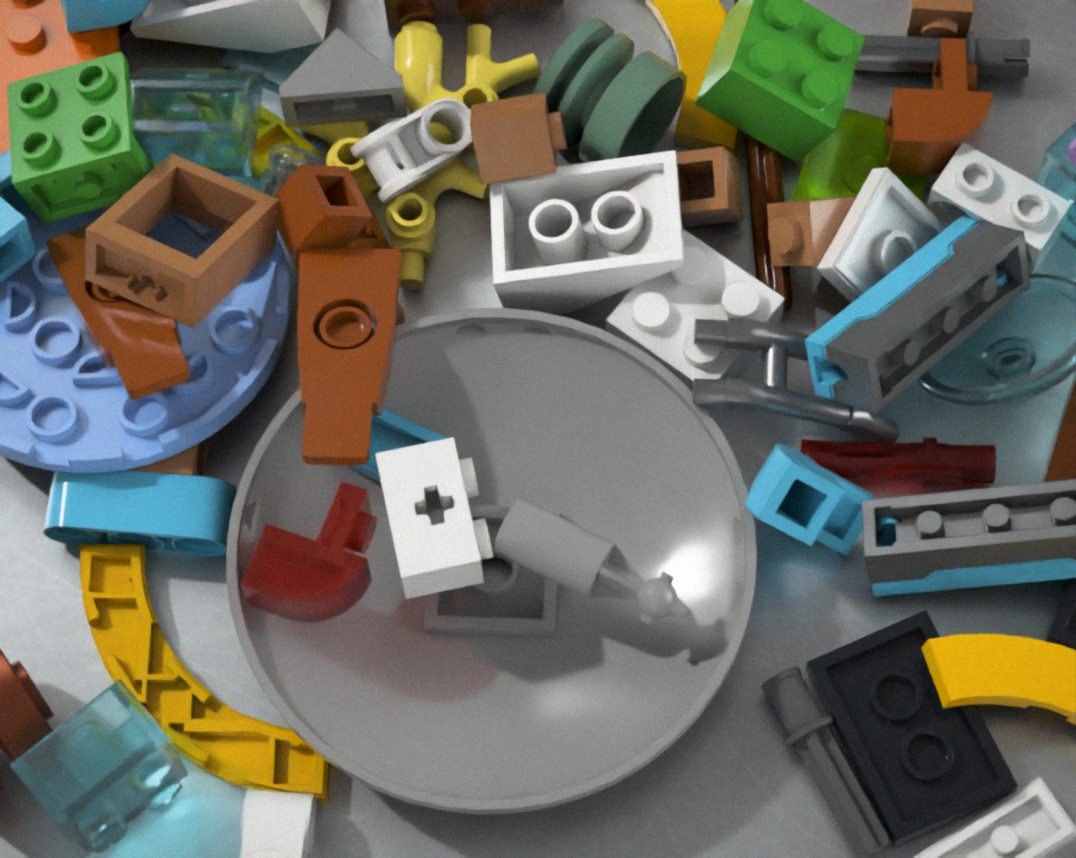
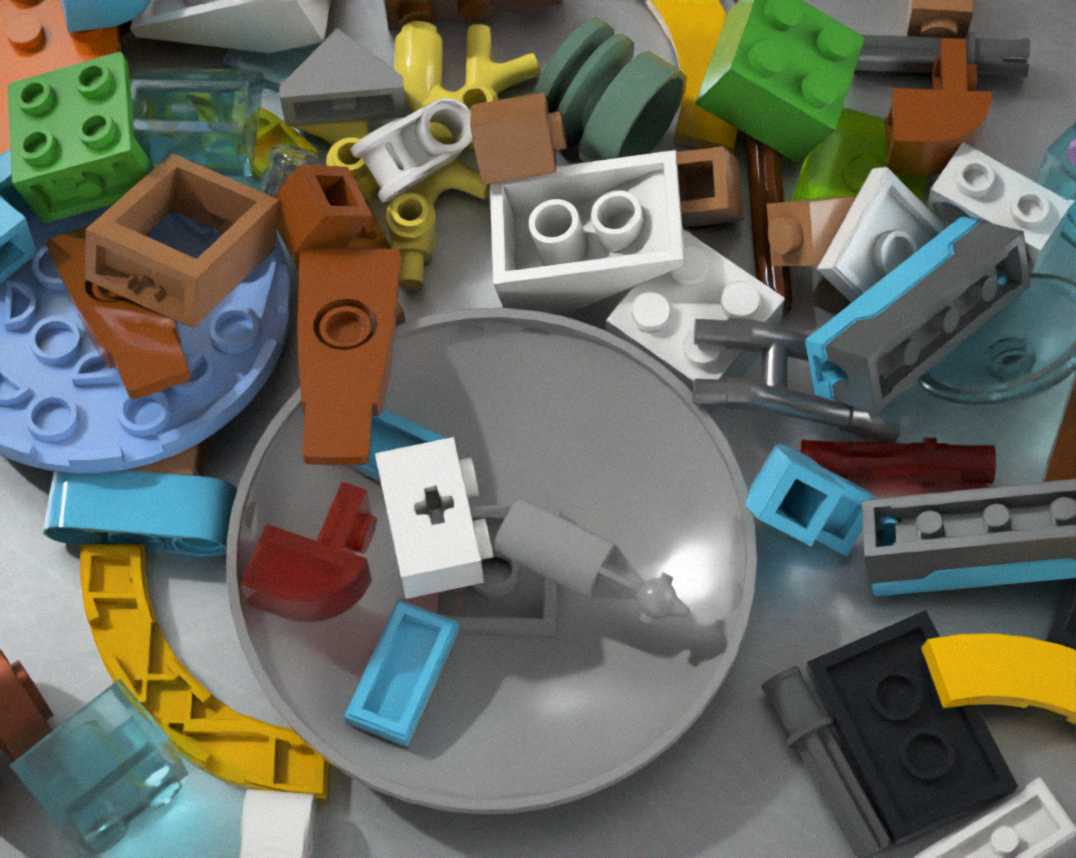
(402, 673): none -> medium azure tile

